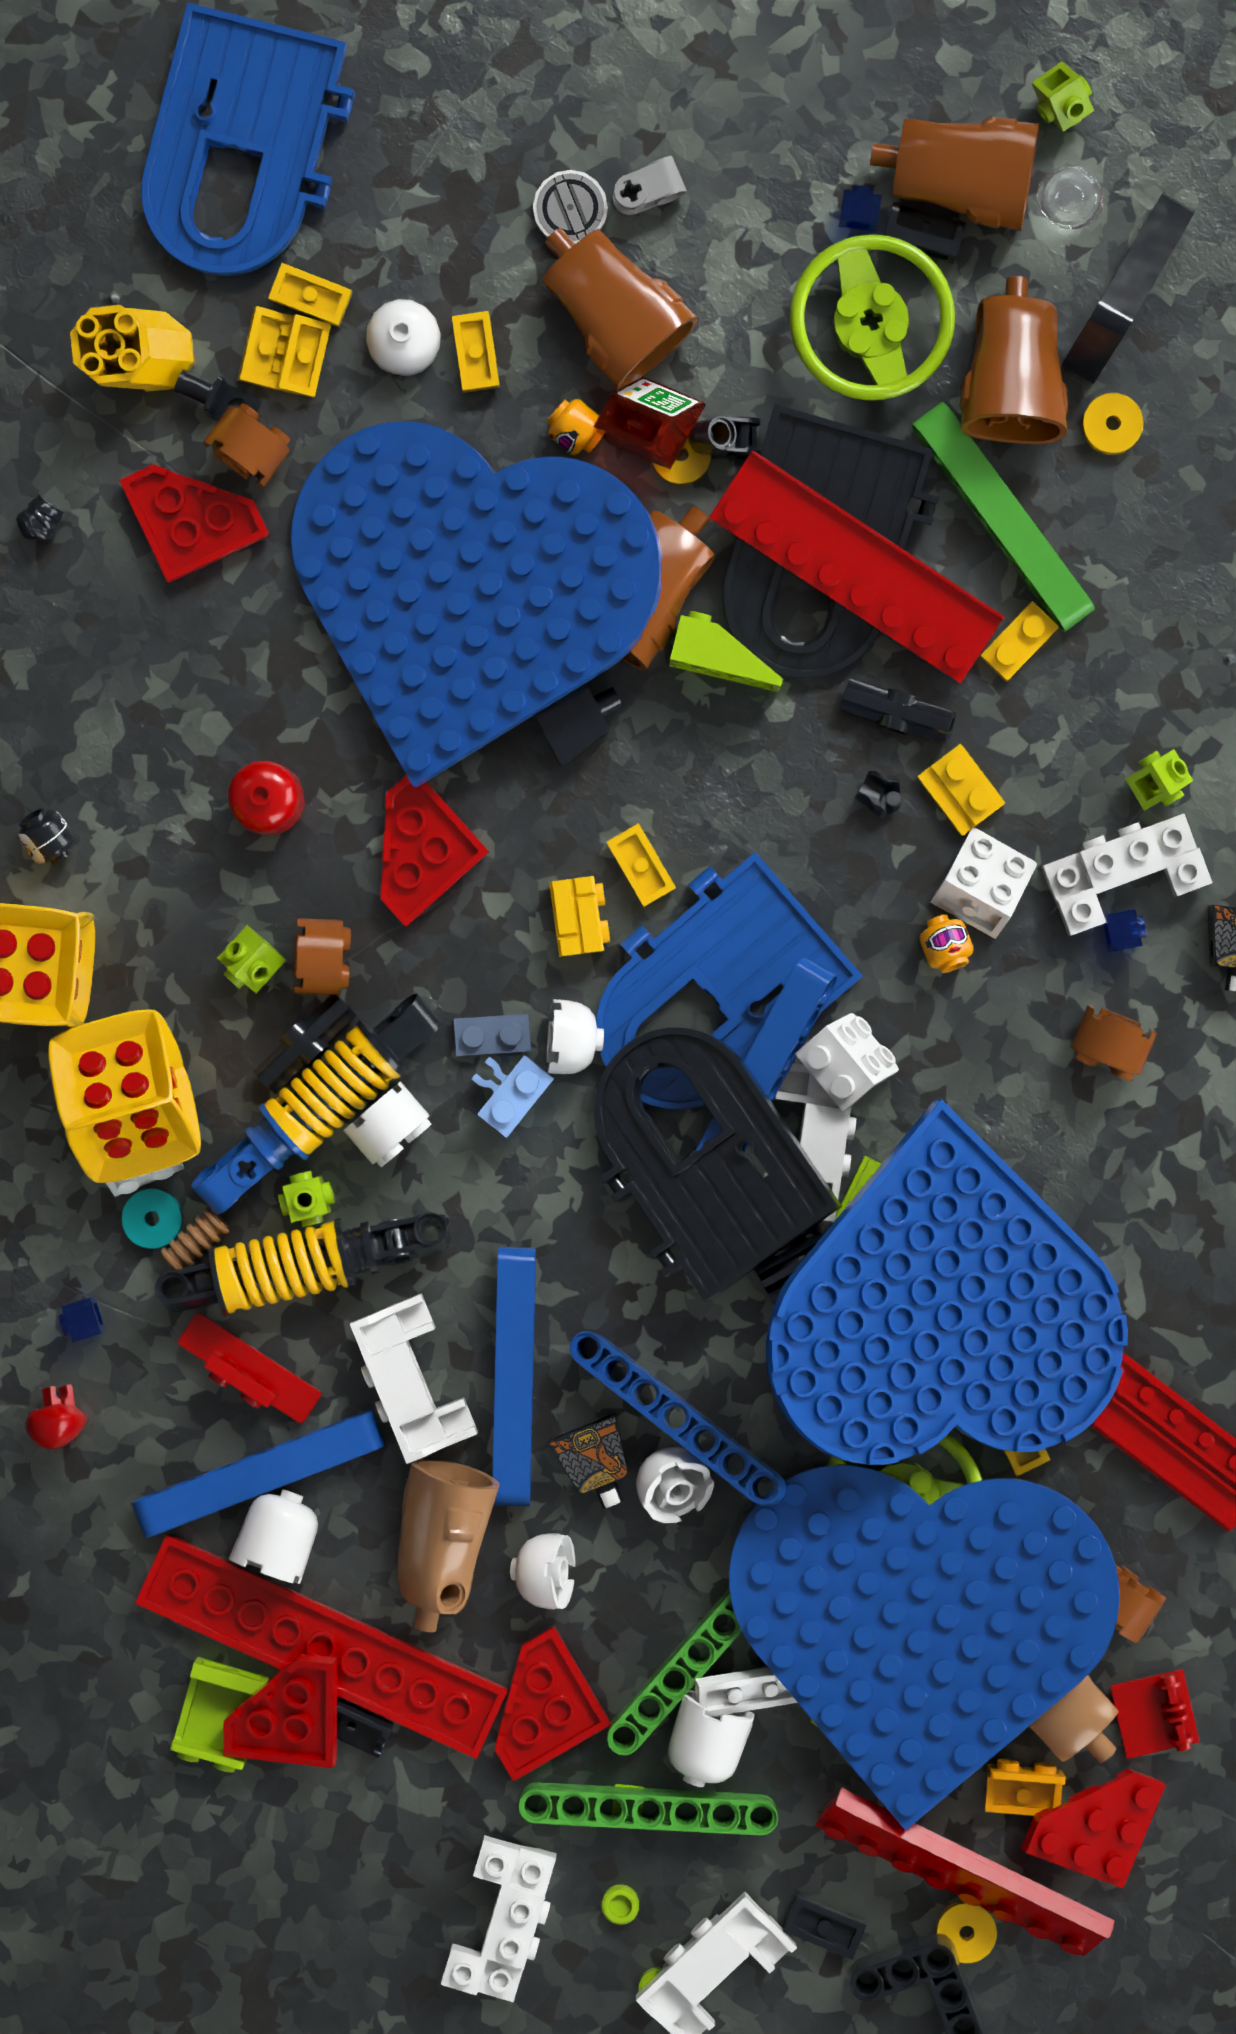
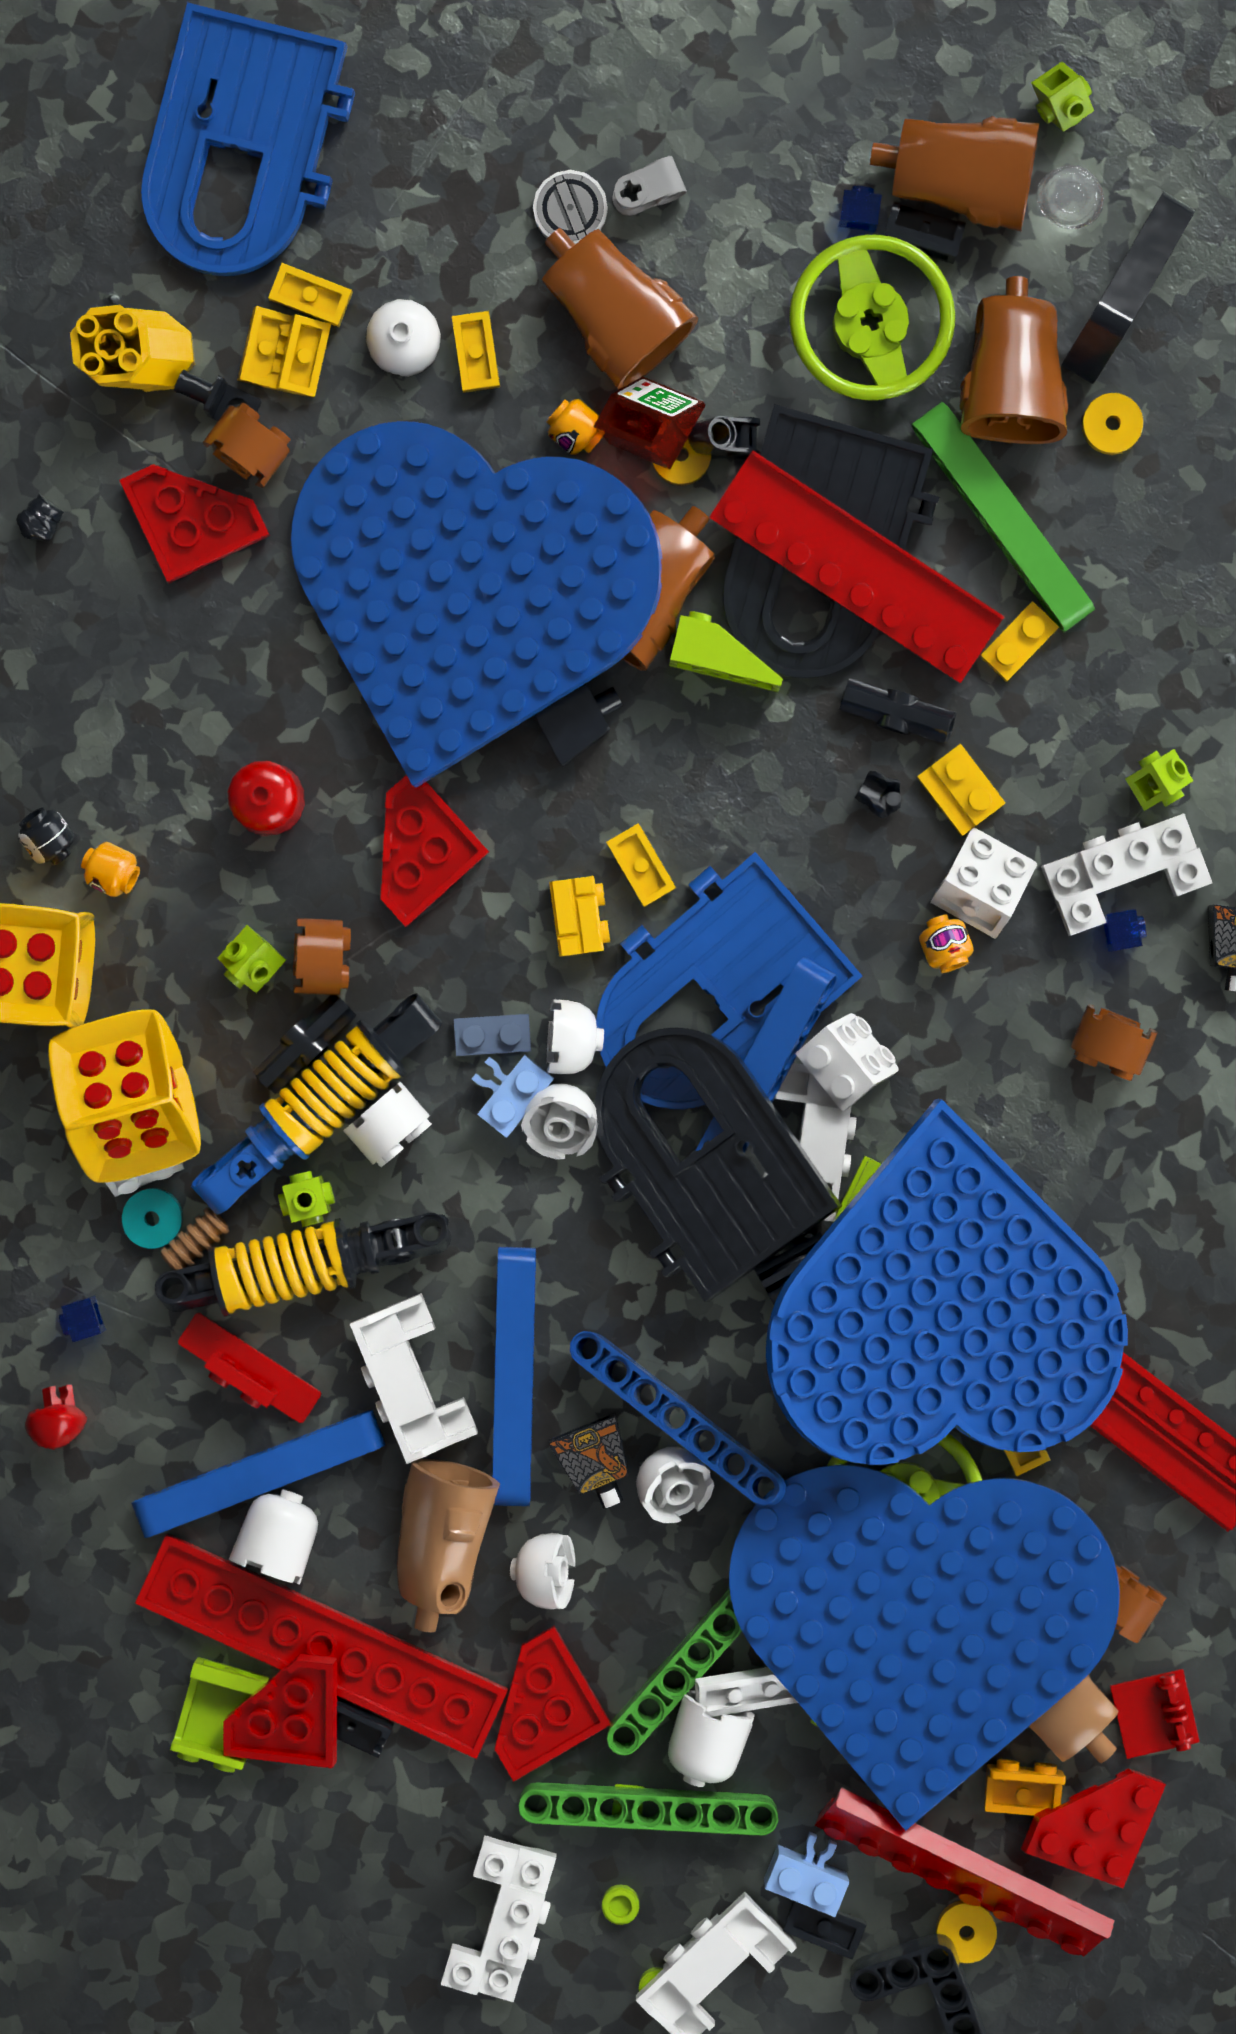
(110, 869): none -> light orange head
(560, 1121): none -> white cylinder
(807, 1879): none -> light blue brick

